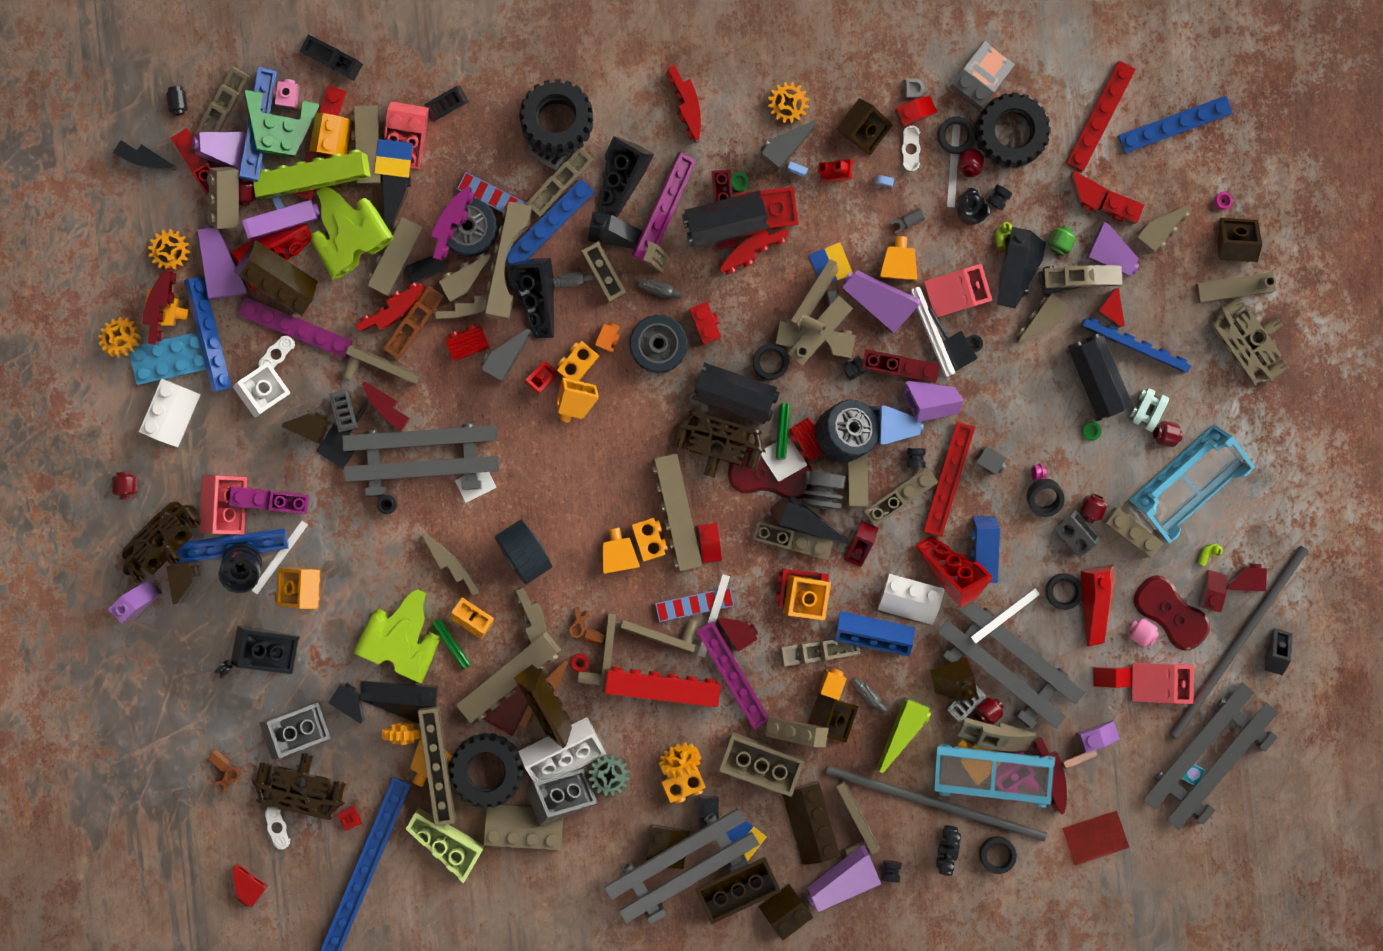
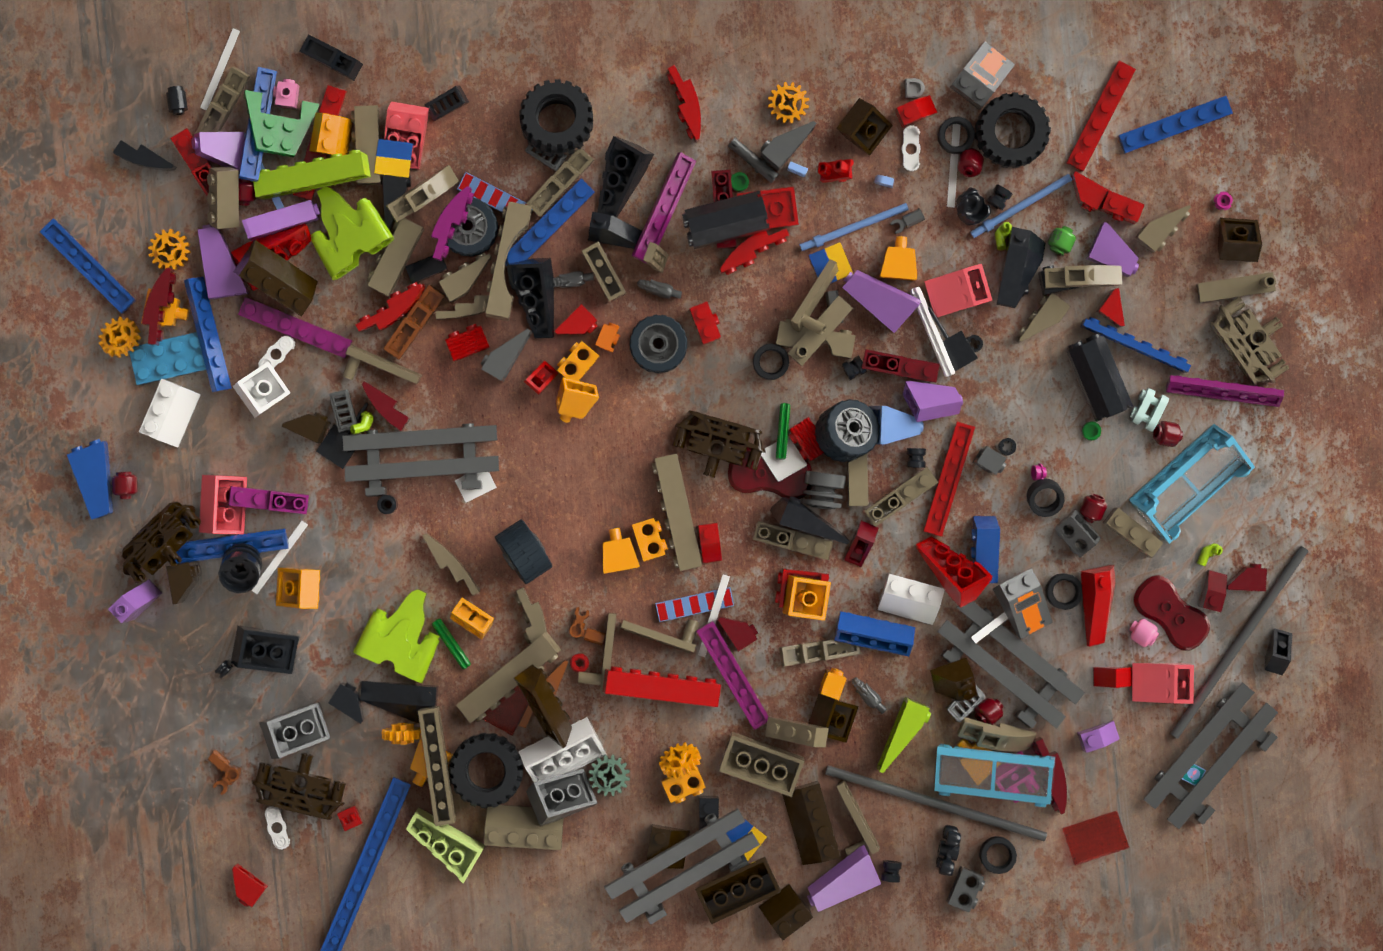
(87, 265): none -> blue plate
(93, 477): none -> blue slope
(220, 68): none -> white sticker
(364, 425): none -> lime arm
(423, 193): none -> dark tan slope
(578, 323): none -> red slope
(735, 393): black brick -> none
(759, 165): none -> dark grey pin
(820, 240): none -> medium blue bar
(959, 887): none -> dark grey brick
(988, 224): none -> medium blue bar
(1001, 445): none -> black bush
(1024, 603): none -> dark grey slope
(1077, 758): tile -> none
(1224, 391): none -> magenta plate

